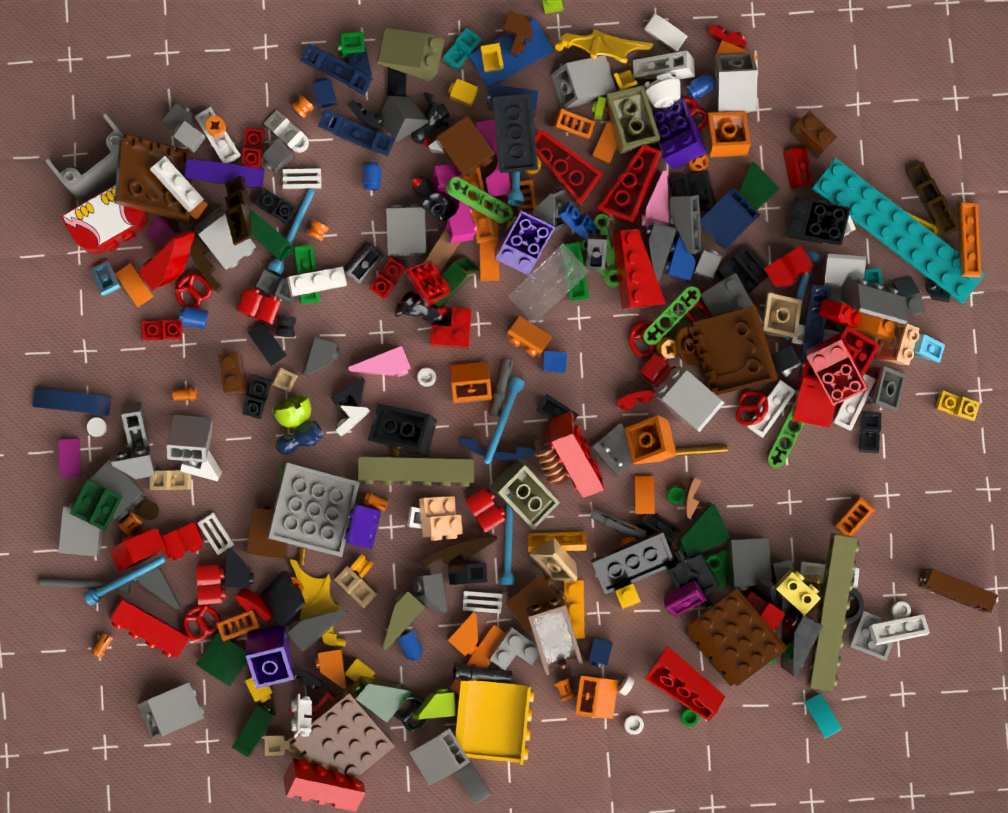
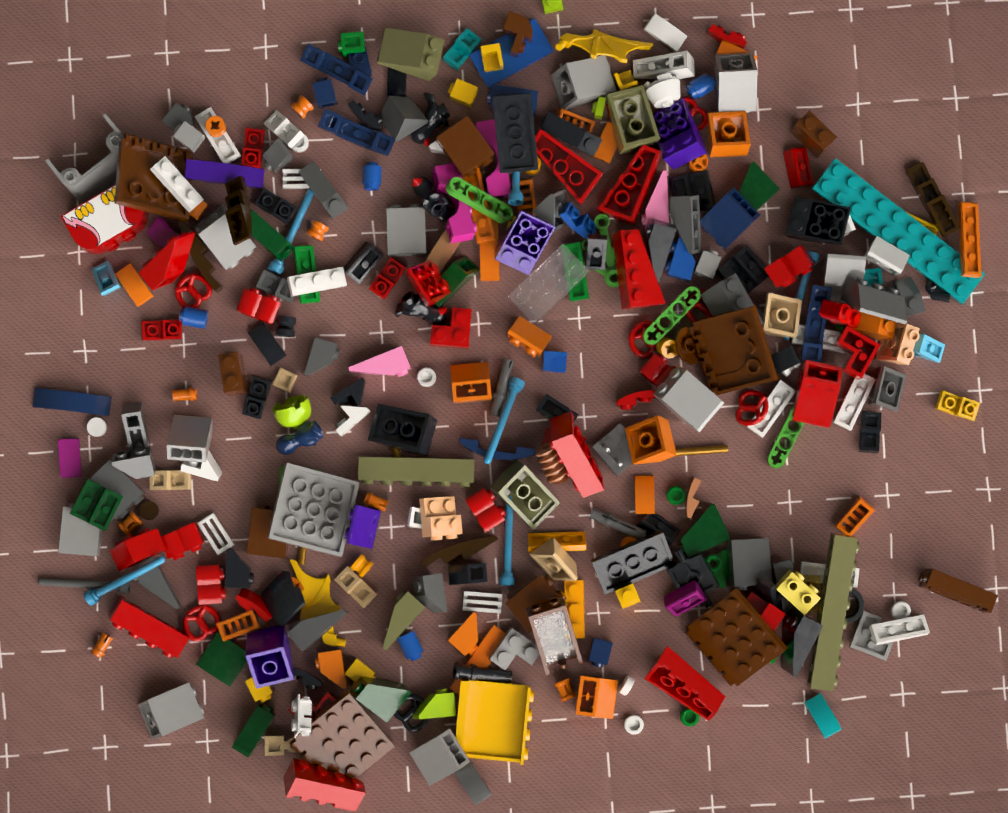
(323, 190): none -> dark grey slope
(571, 133): none -> black slope
(836, 369): red slope -> none
(887, 256): none -> white slope

